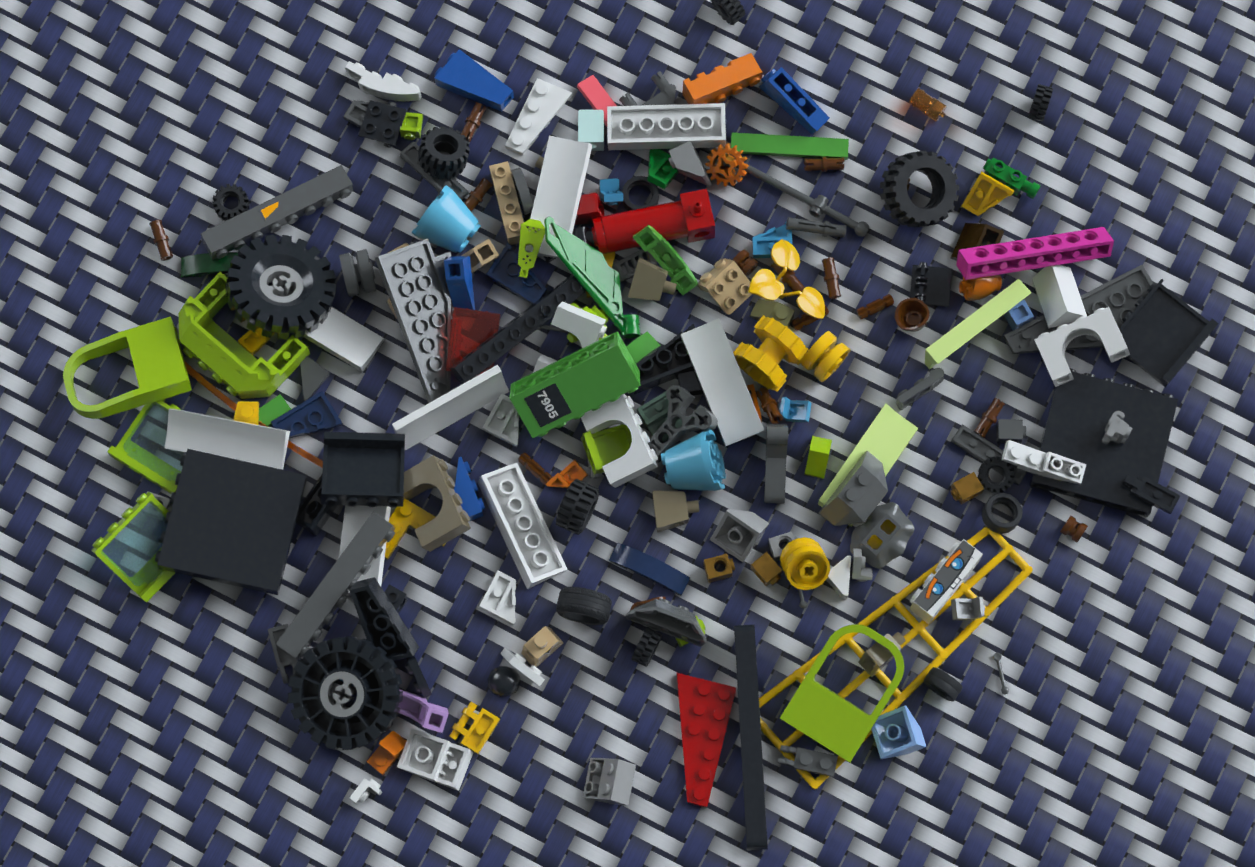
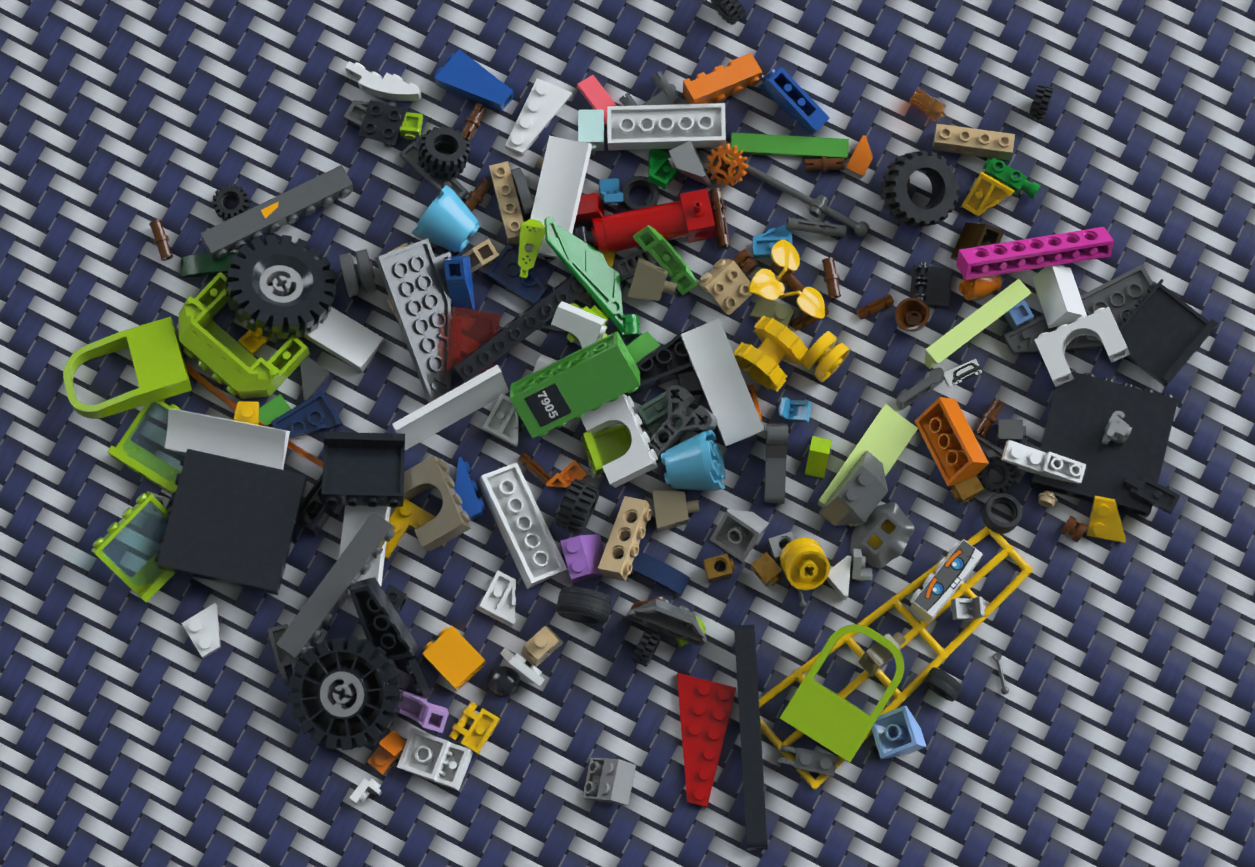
(204, 630): none -> white wing
(453, 657): none -> light orange brick
(583, 556): none -> medium lavender slope
(630, 509): none -> tan brick
(718, 211): none -> reddish brown pin
(769, 405): reddish brown pin -> none
(861, 157): none -> orange slope
(951, 441): none -> orange slope
(962, 372): none -> sticker
(973, 142): none -> tan brick
(1047, 499): none -> tan plate
(1105, 520): none -> yellow wing

